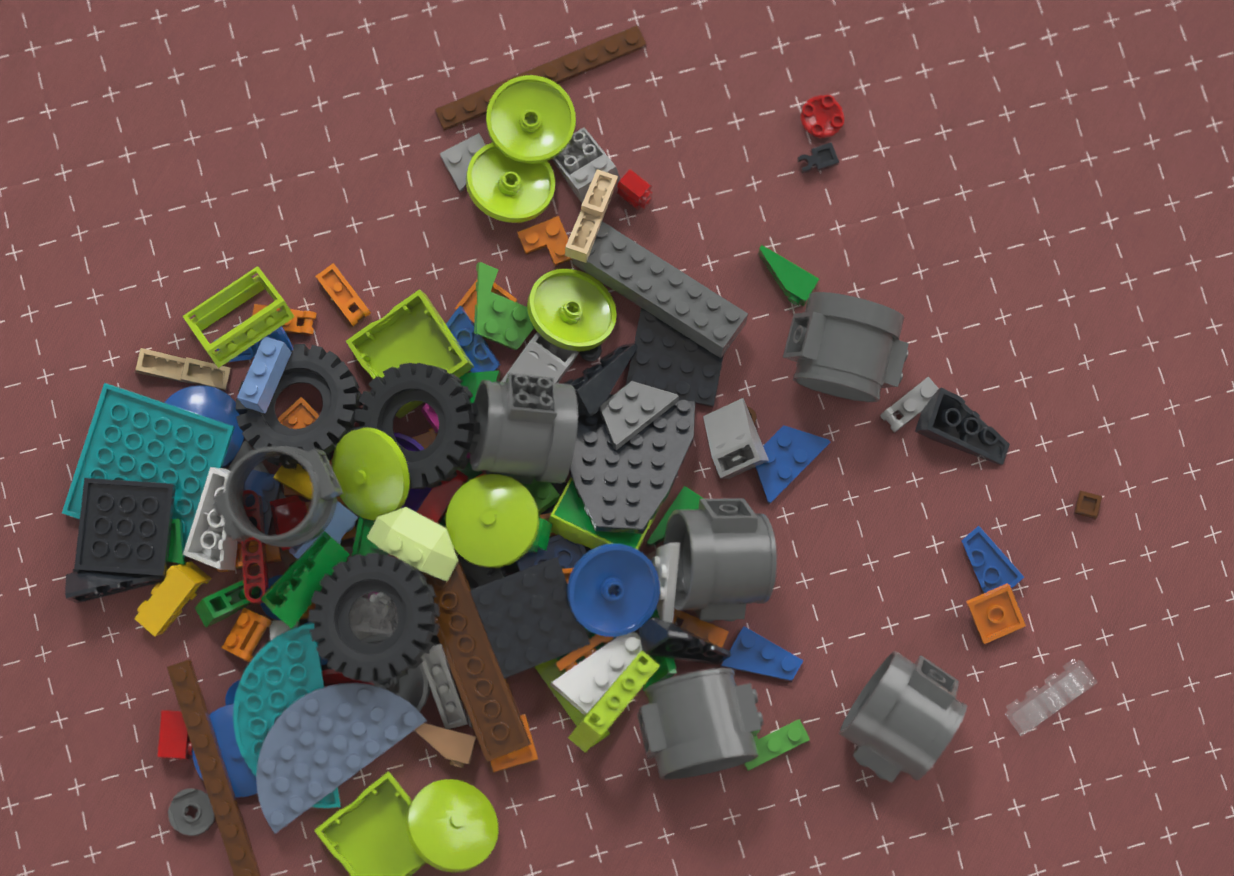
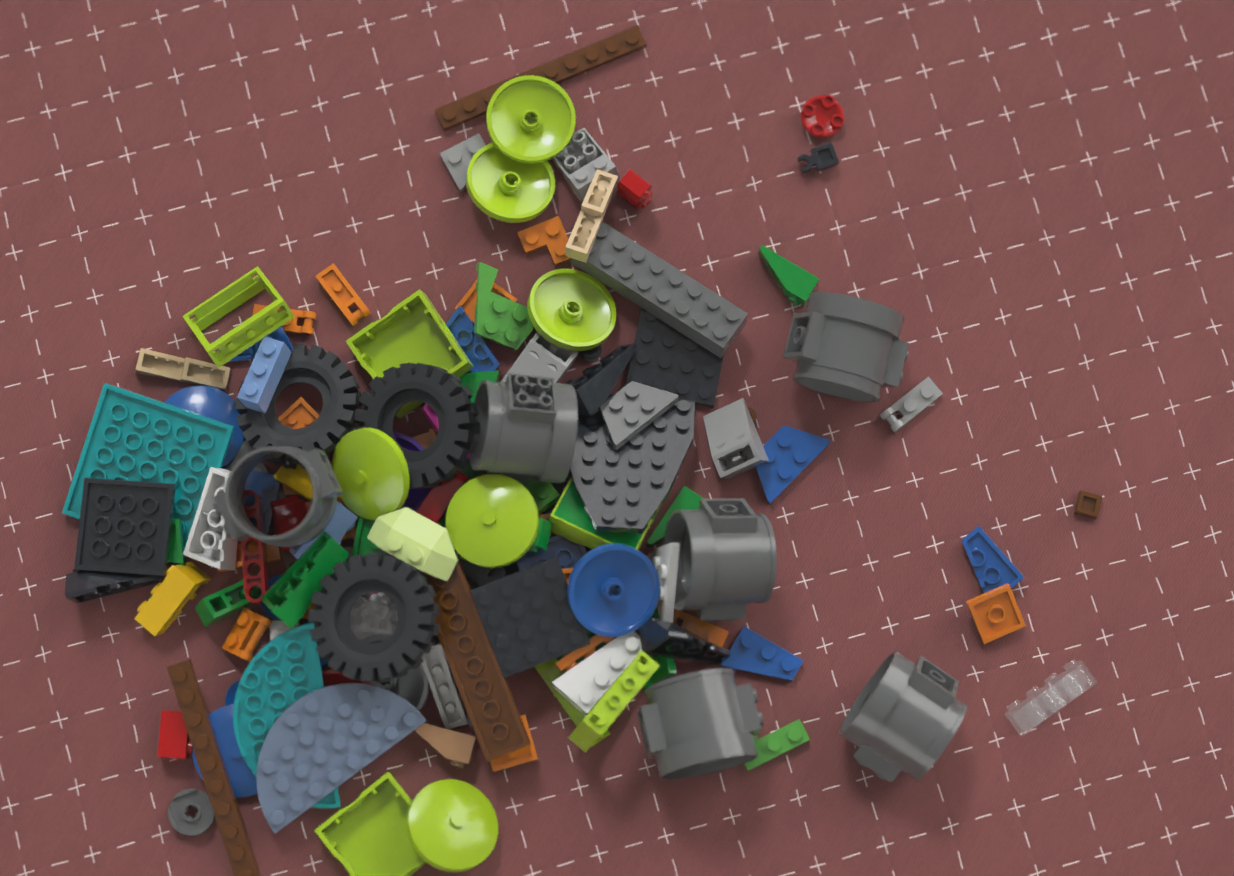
(956, 425): black wedge -> none

